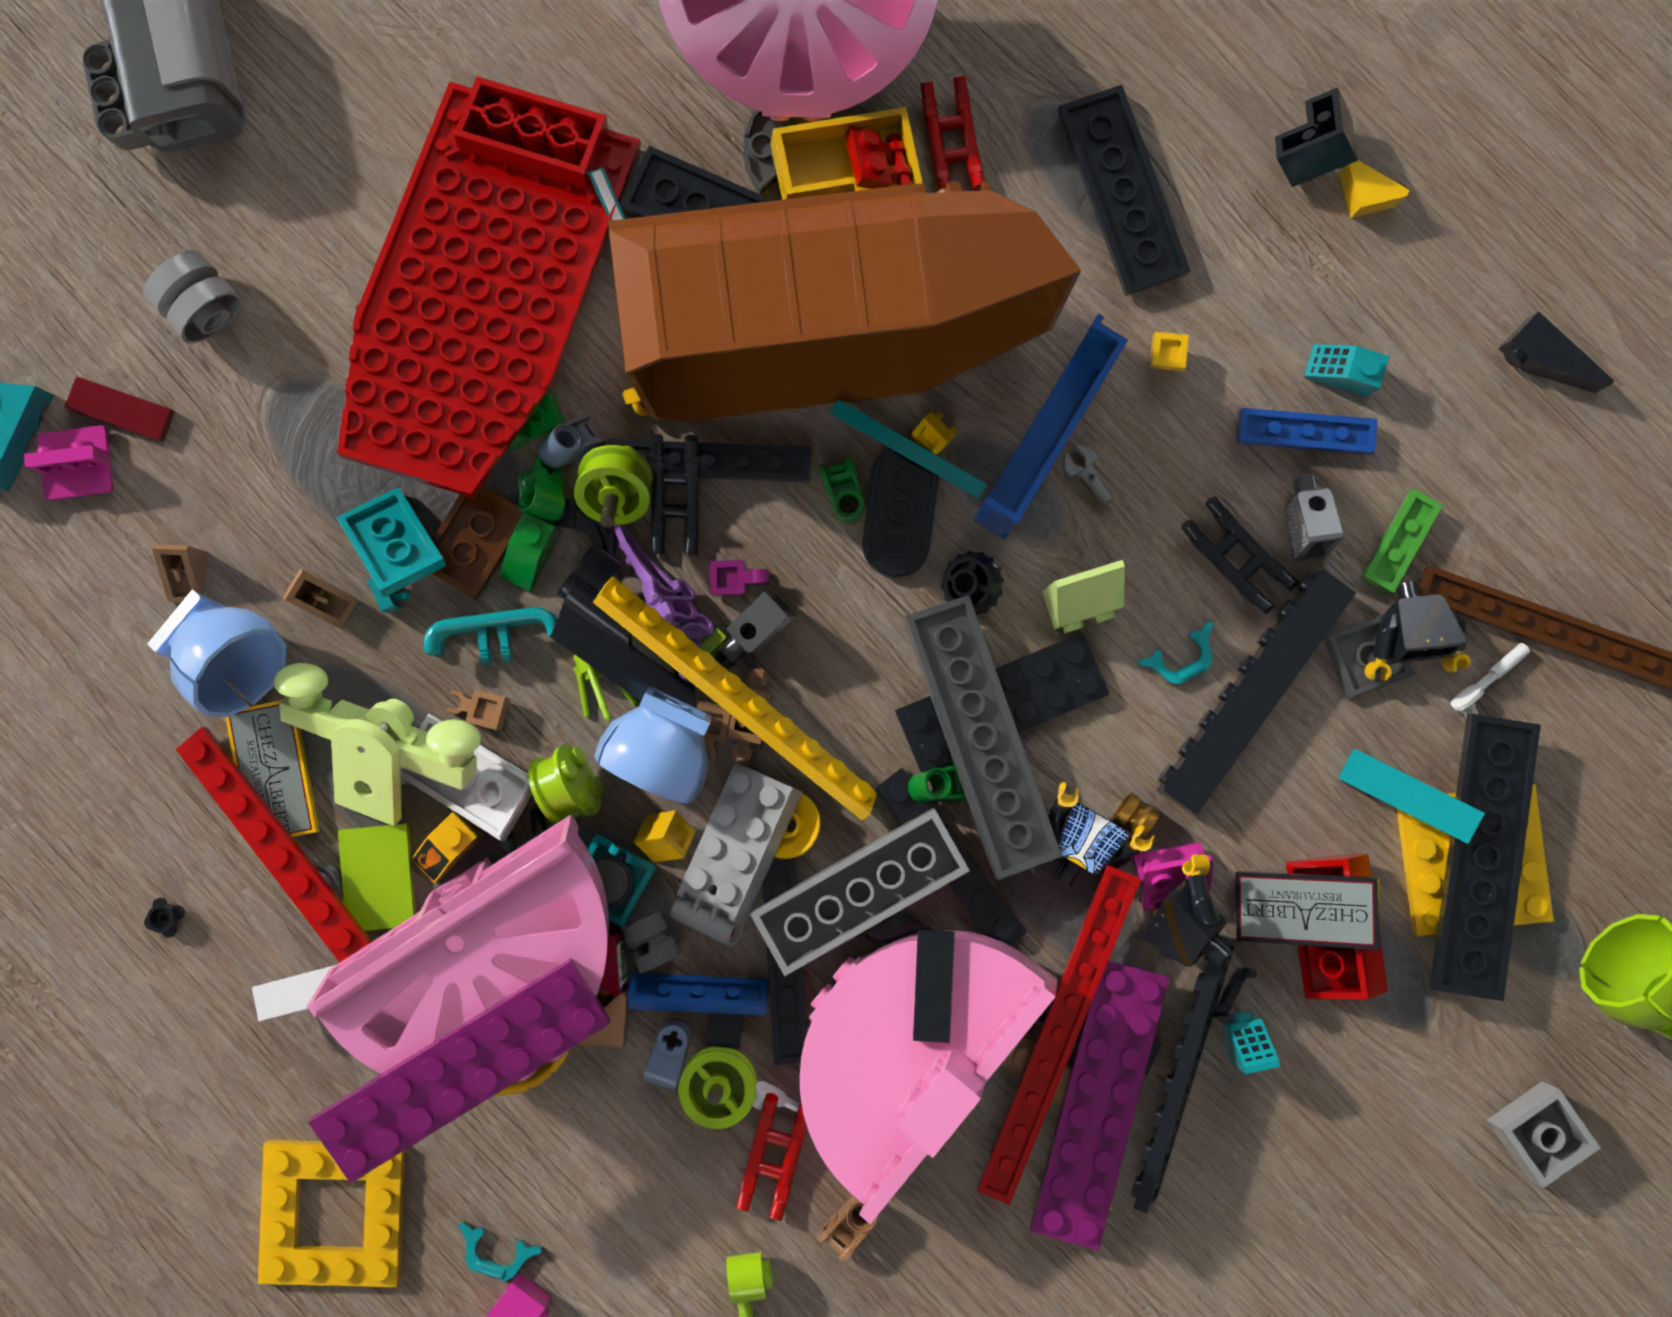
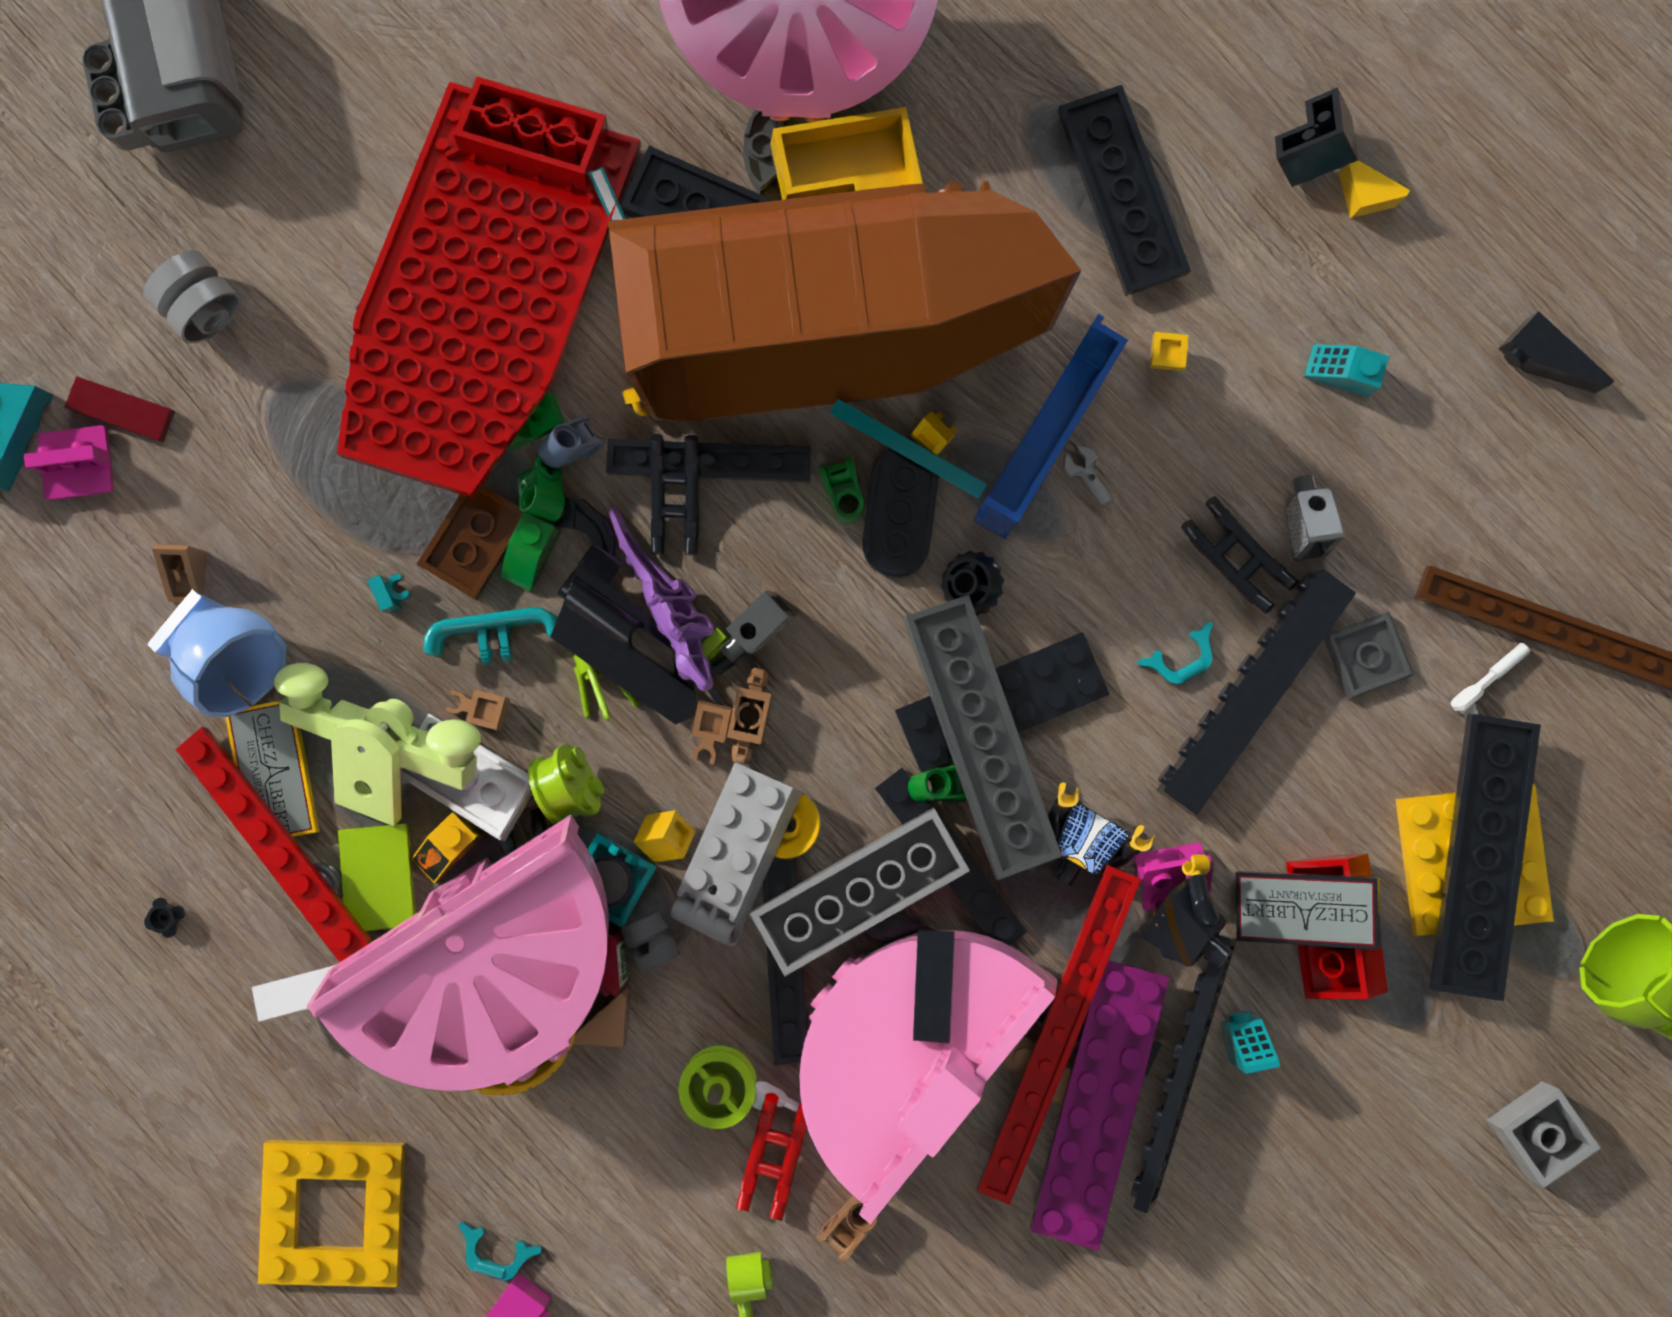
(320, 598): medium nougat slope -> none
(391, 542): teal plate -> none
(459, 1071): magenta plate -> none
(613, 485): lime wheel -> none
(658, 747): light blue plate -> none
(667, 1059): sand blue piece -> none
(698, 994): blue plate -> none
(724, 1030): black tile -> none
(731, 577): magenta plate -> none
(735, 697): yellow plate -> none
(870, 158): red plate -> none
(962, 120): red piece -> none
(1086, 596): yellowish green slope -> none
(1134, 813): pearl gold wheel -> none
(1230, 994): black piece -> none
(1307, 431): blue plate -> none
(1401, 541): bright green plate -> none
(1411, 796): teal tile -> none
(1417, 631): black torso -> none

